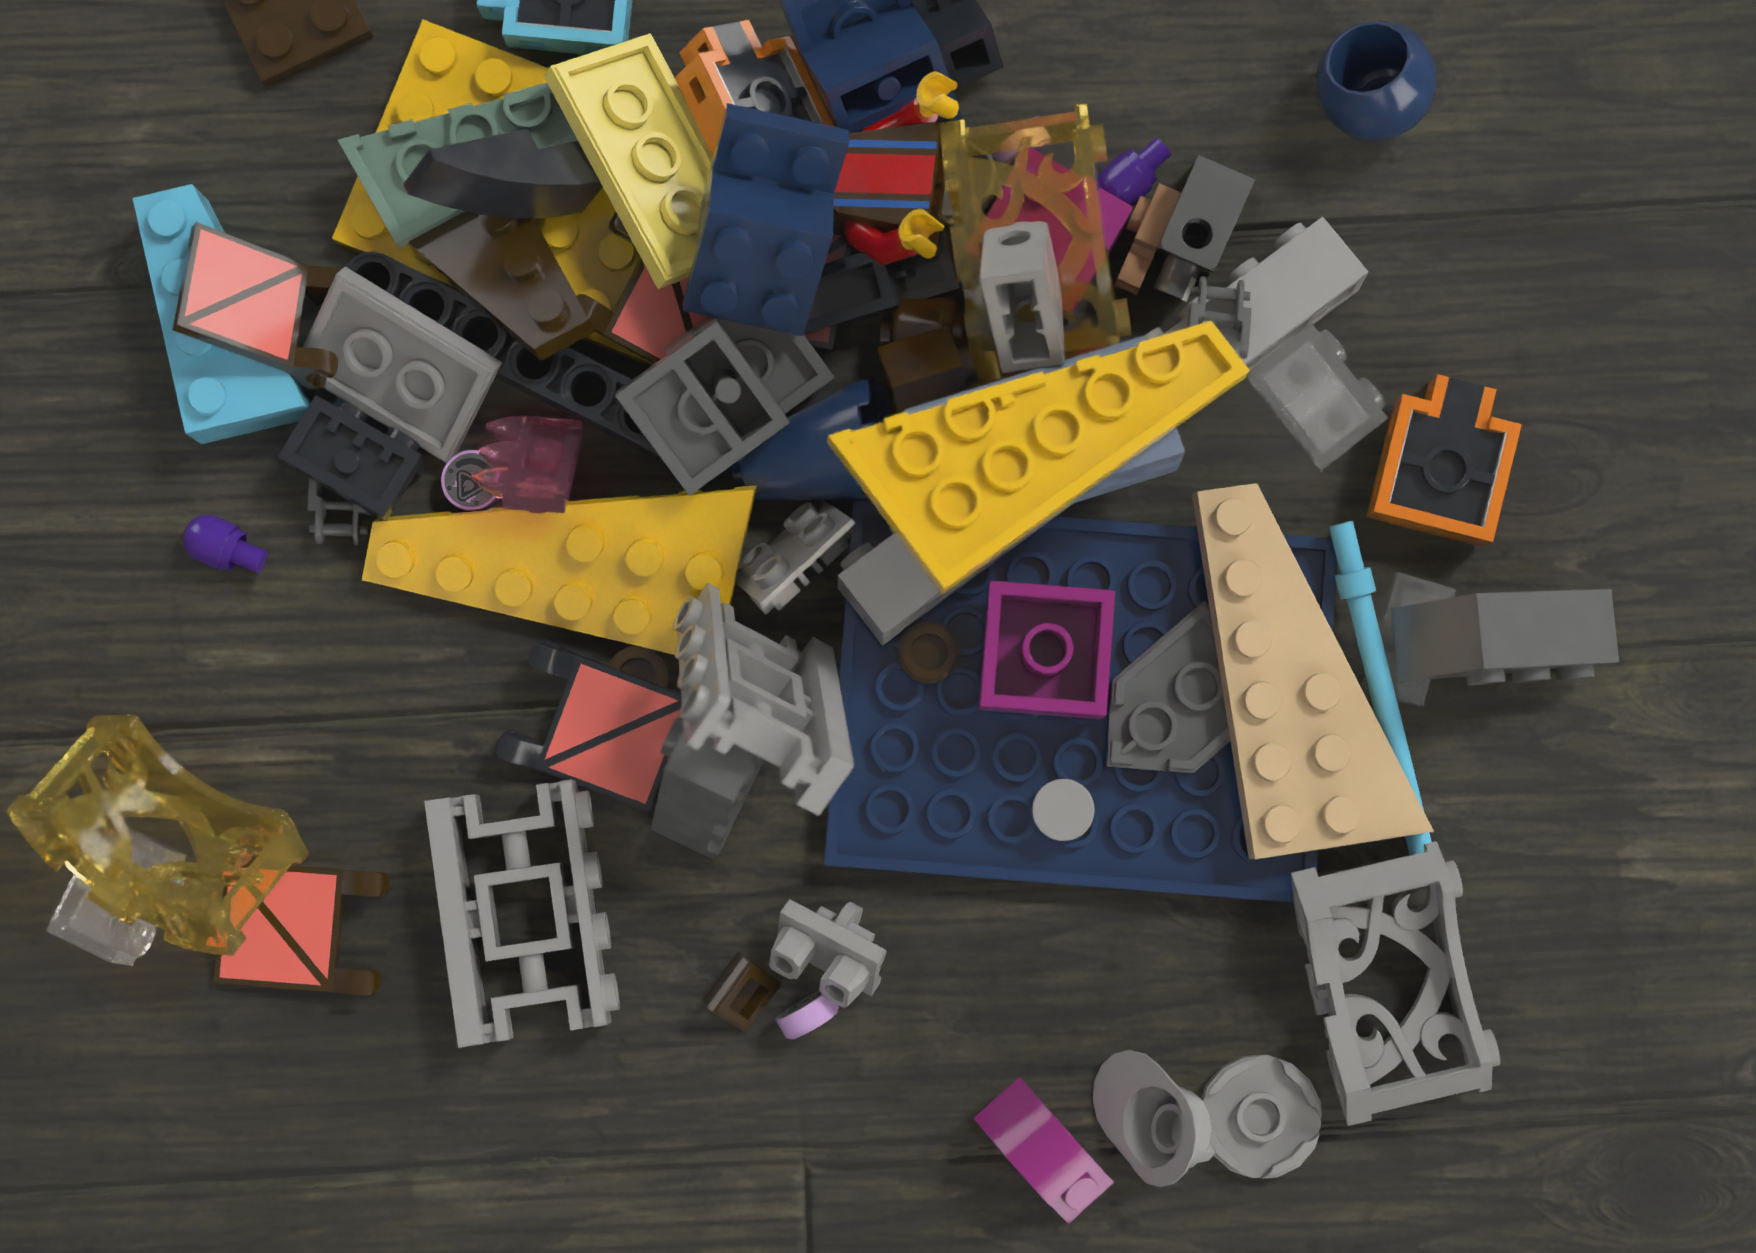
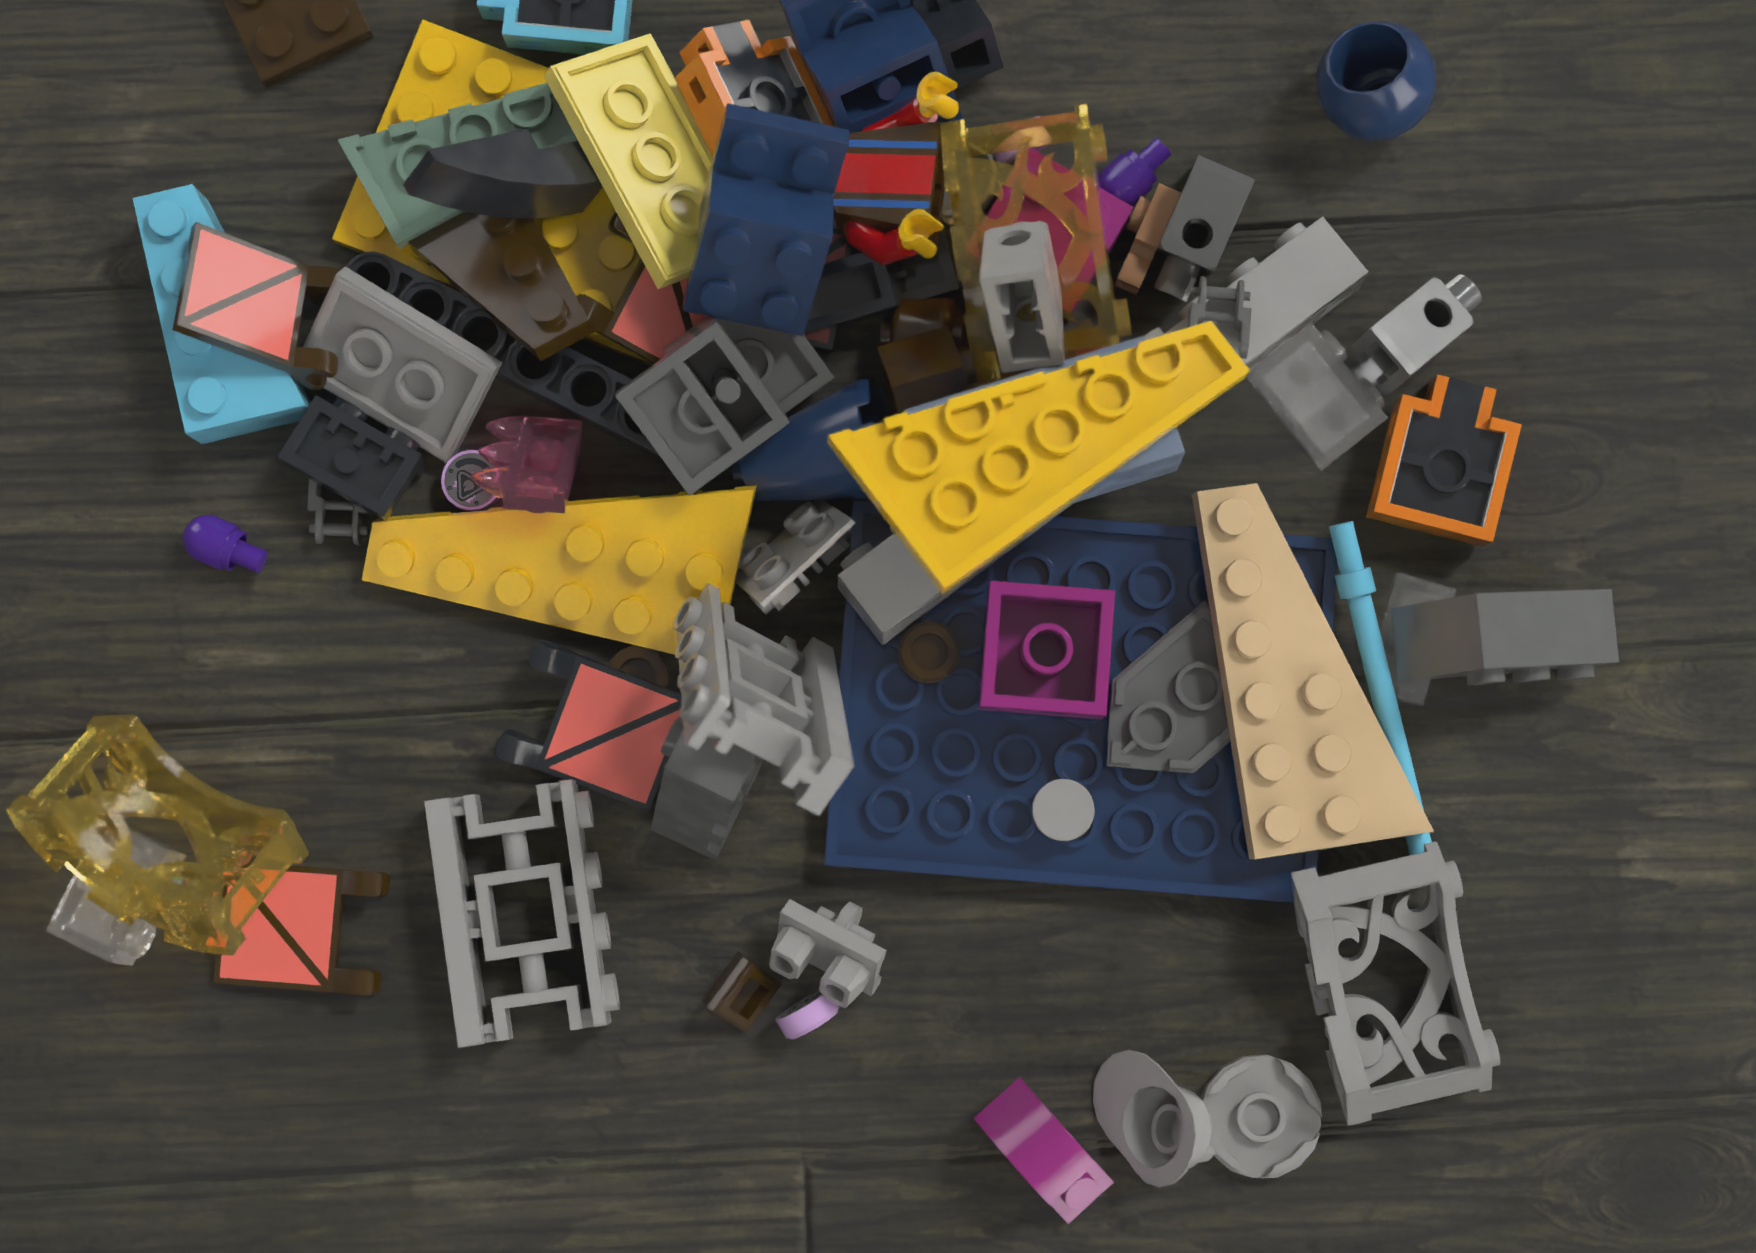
(1413, 333): none -> torso

